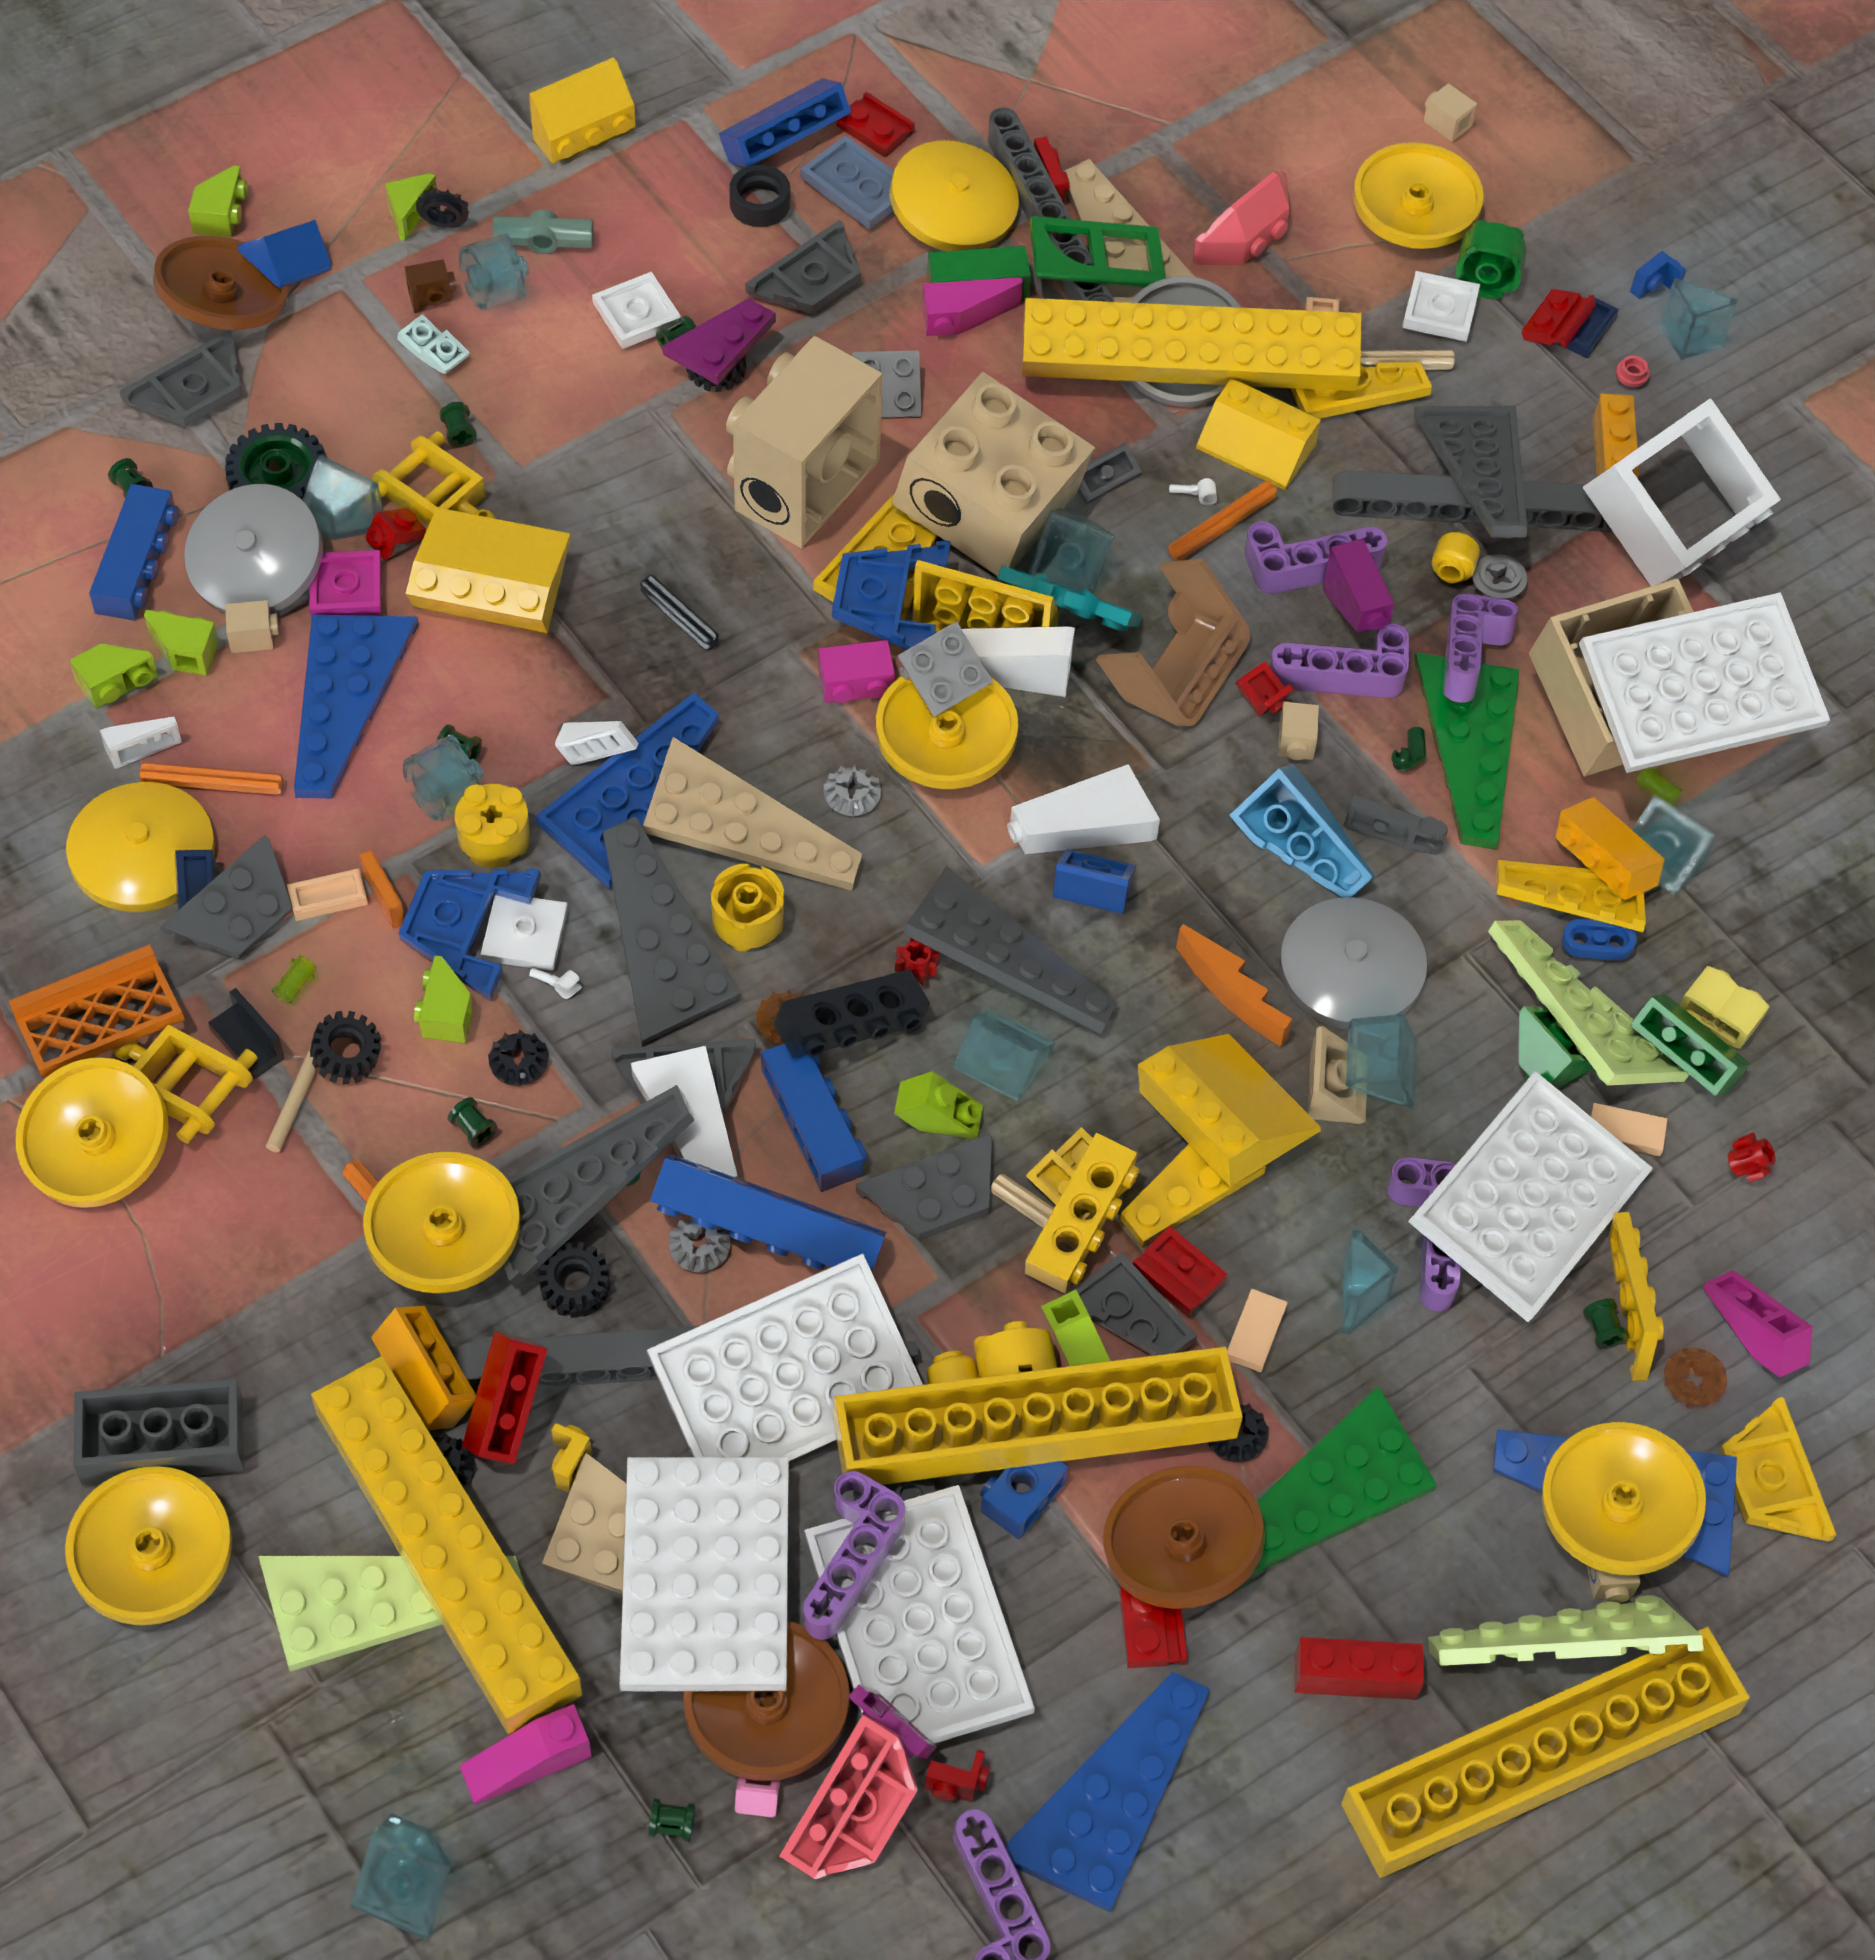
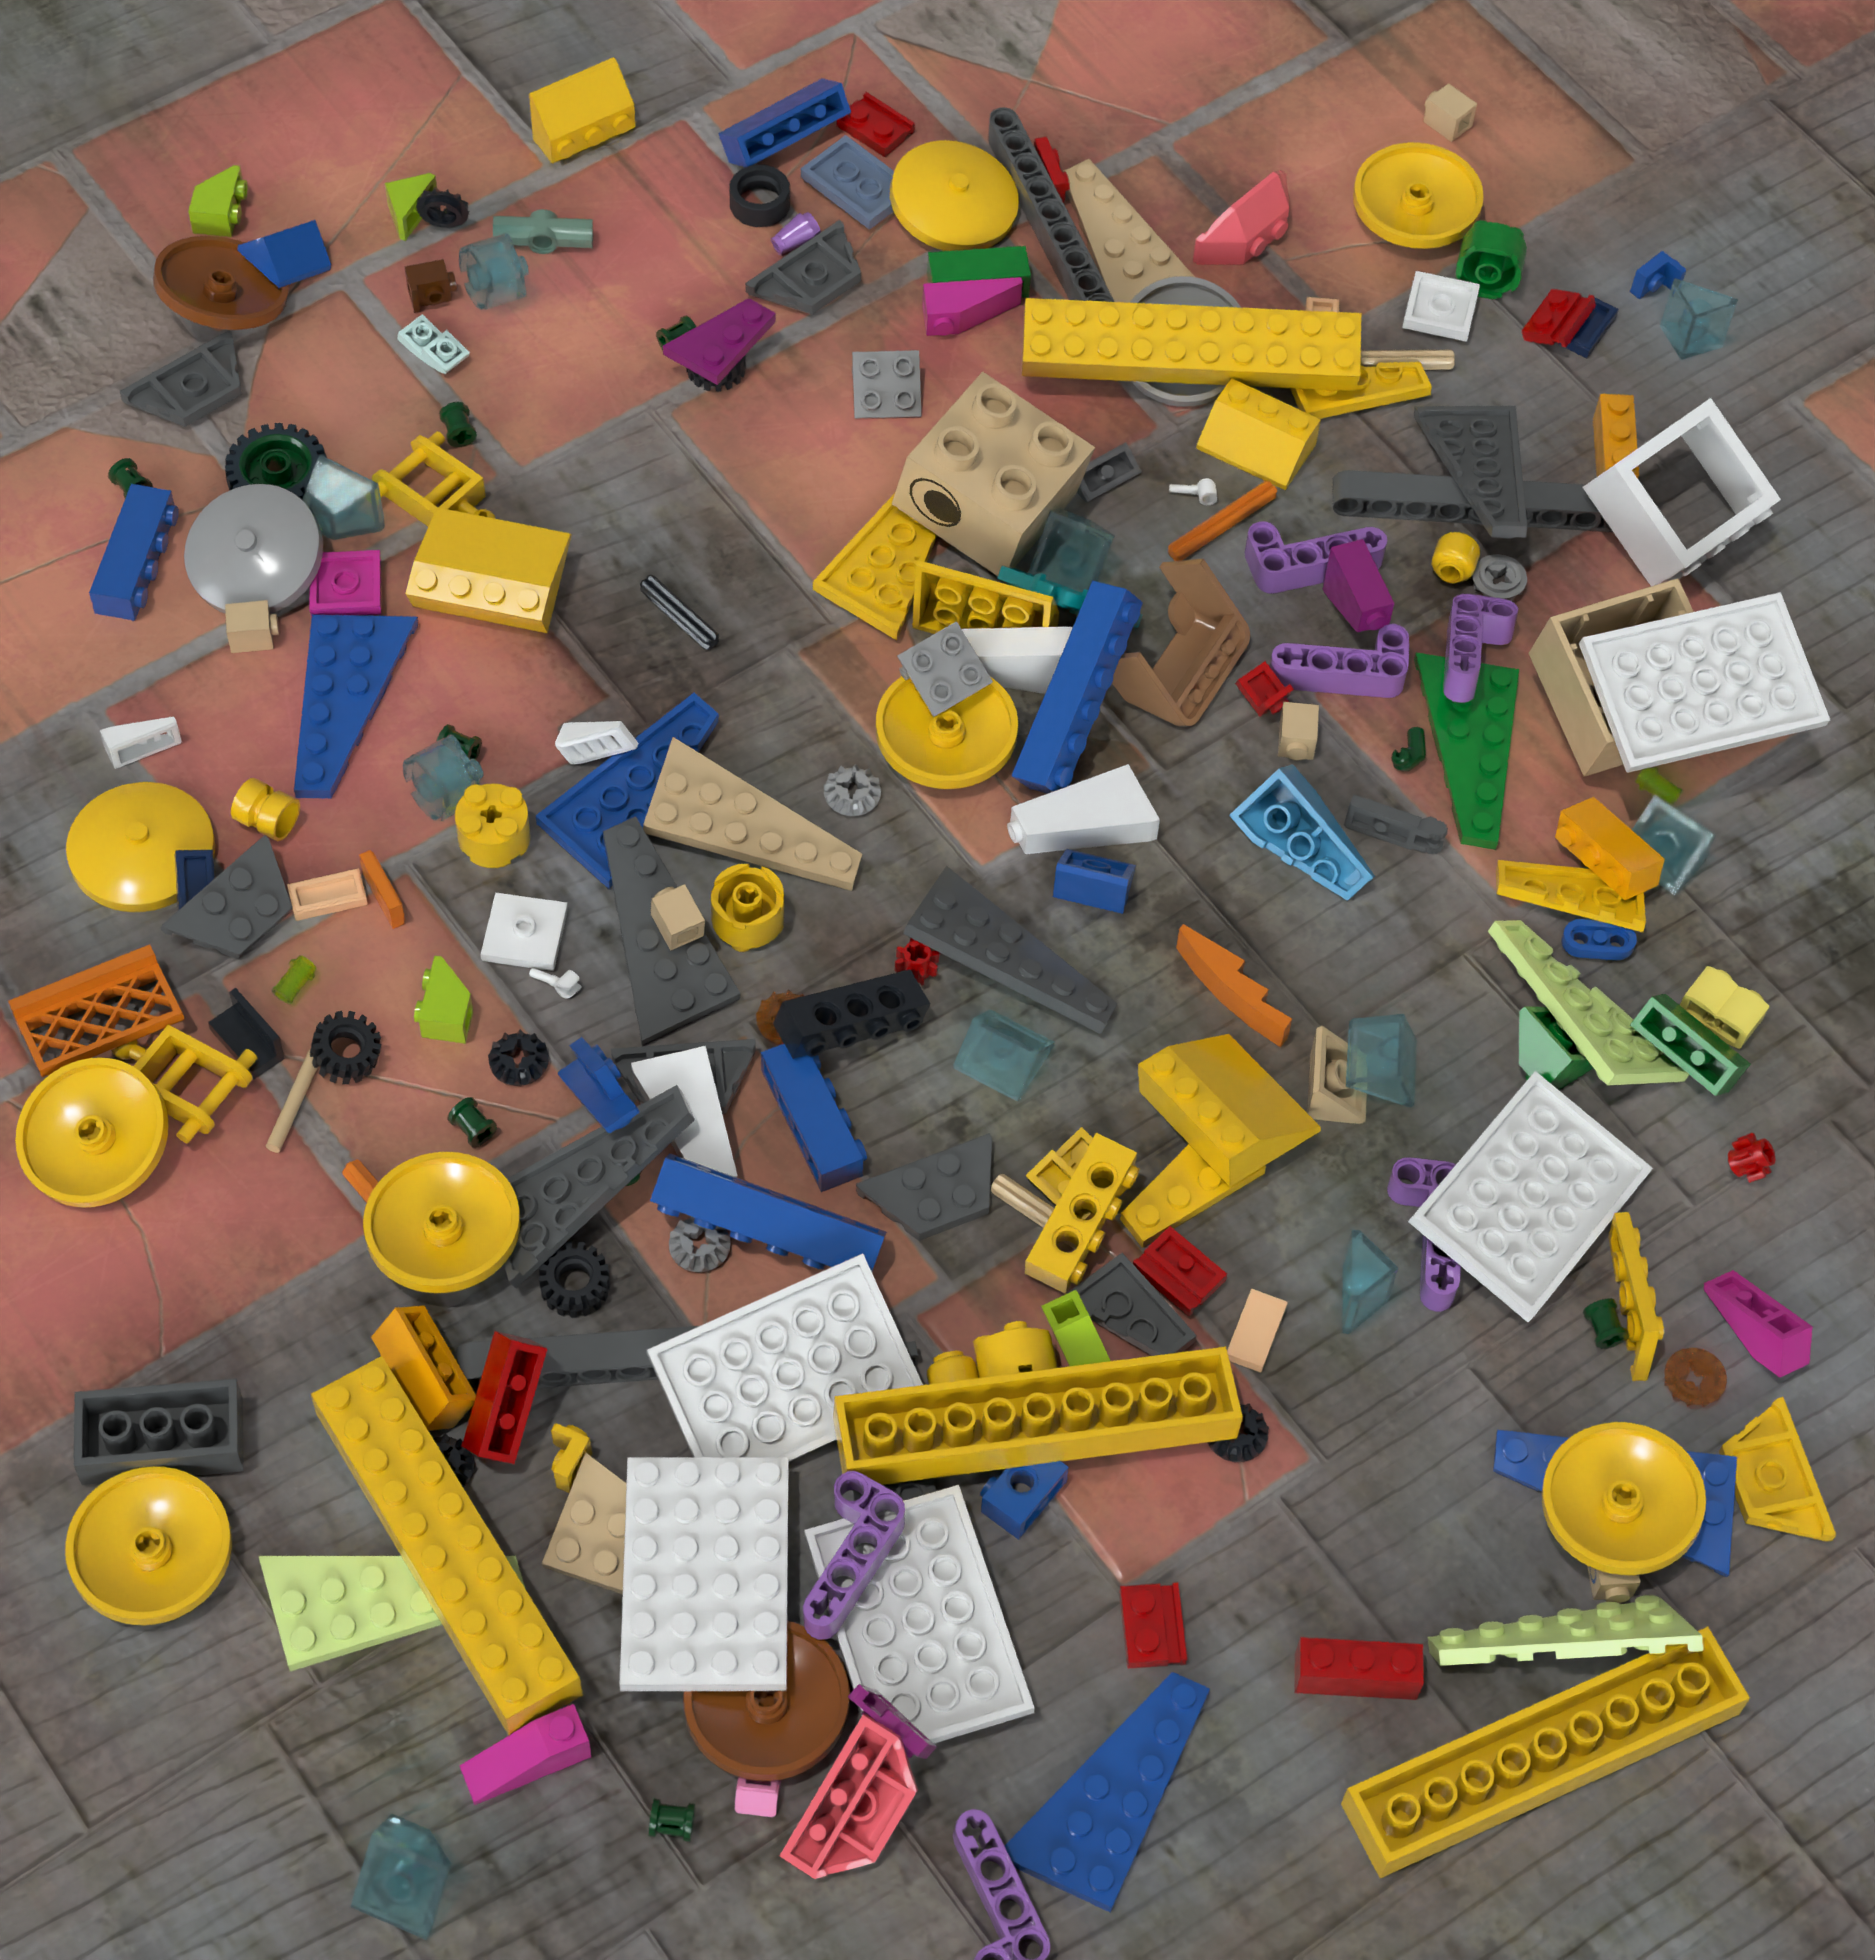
(112, 671): lime slope -> none
(183, 641): lime slope -> none
(212, 778): orange axle -> none
(267, 810): none -> yellow wheel
(393, 528): red bracket -> none
(449, 915): blue wing -> none
(595, 1084): none -> blue bracket
(636, 309): white plate -> none
(677, 916): none -> tan brick
(795, 233): none -> medium lavender cone
(805, 439): tan brick -> none
(855, 671): dark pink brick -> none
(874, 589): blue wing -> none
(938, 1107): lime slope -> none
(952, 1782): red bracket -> none
(1054, 265): green window -> none
(1077, 688): none -> blue brick
(1184, 1537): dark orange dish -> none
(1343, 1482): green wing -> none
(1352, 961): light grey dish -> none
(1633, 371): coral plate -> none
(1634, 1129): light nougat tile -> none

